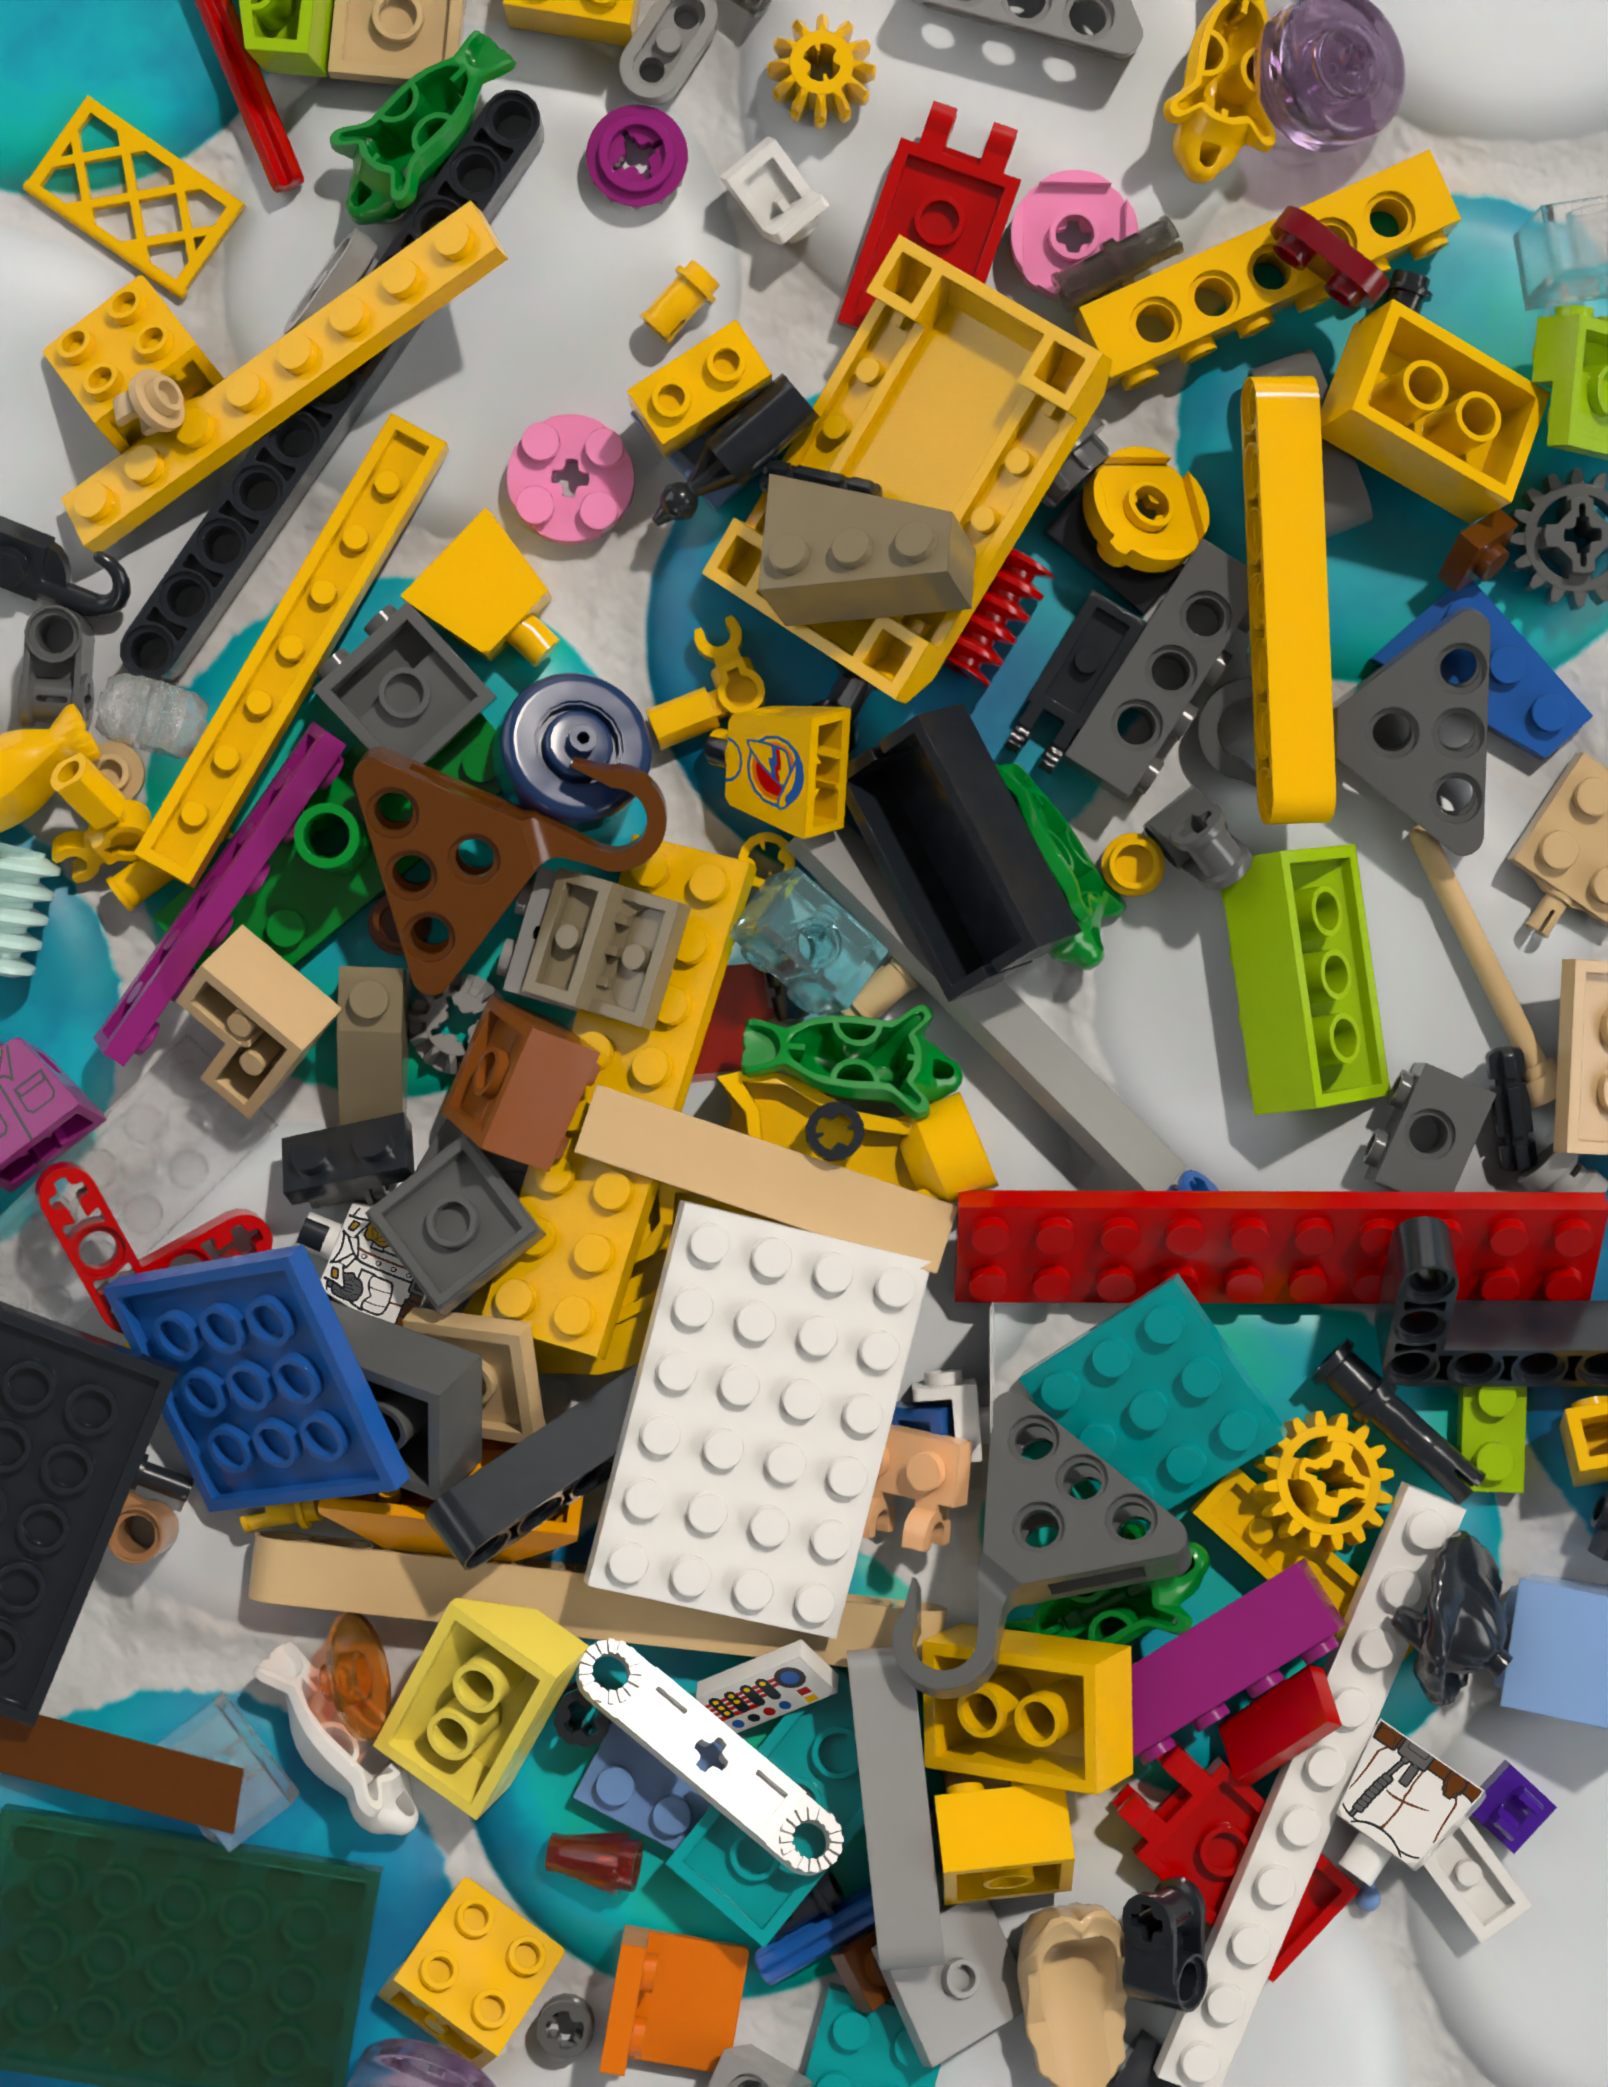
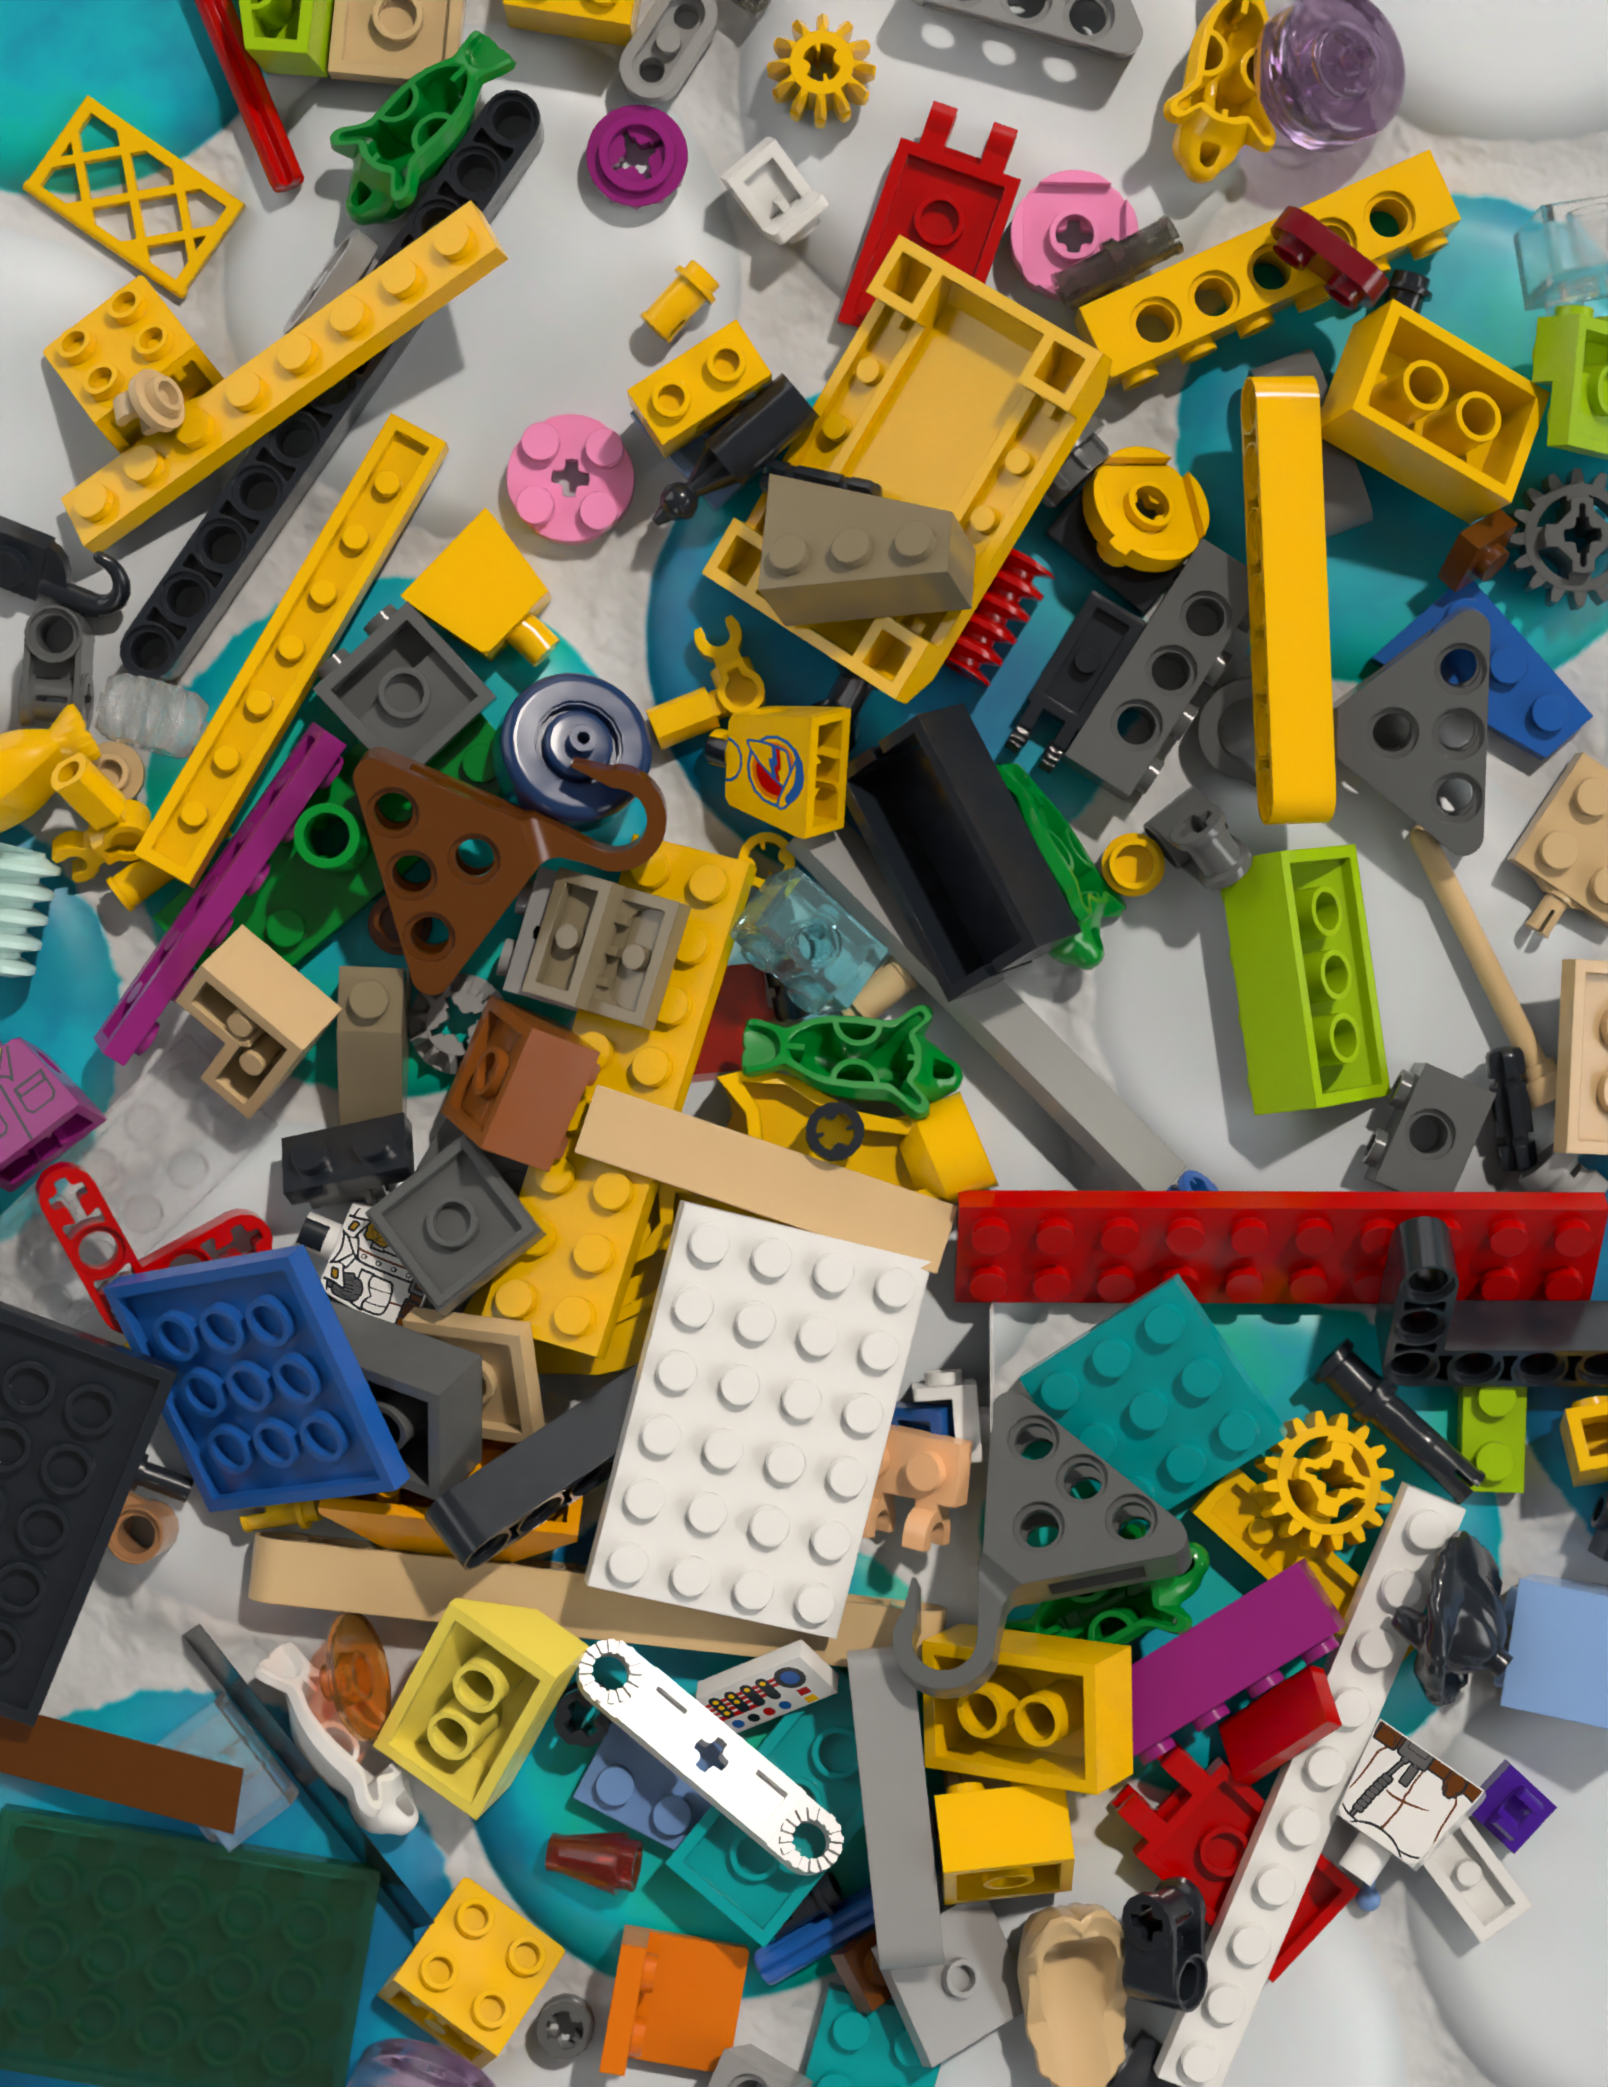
(306, 1775): none -> black sticker

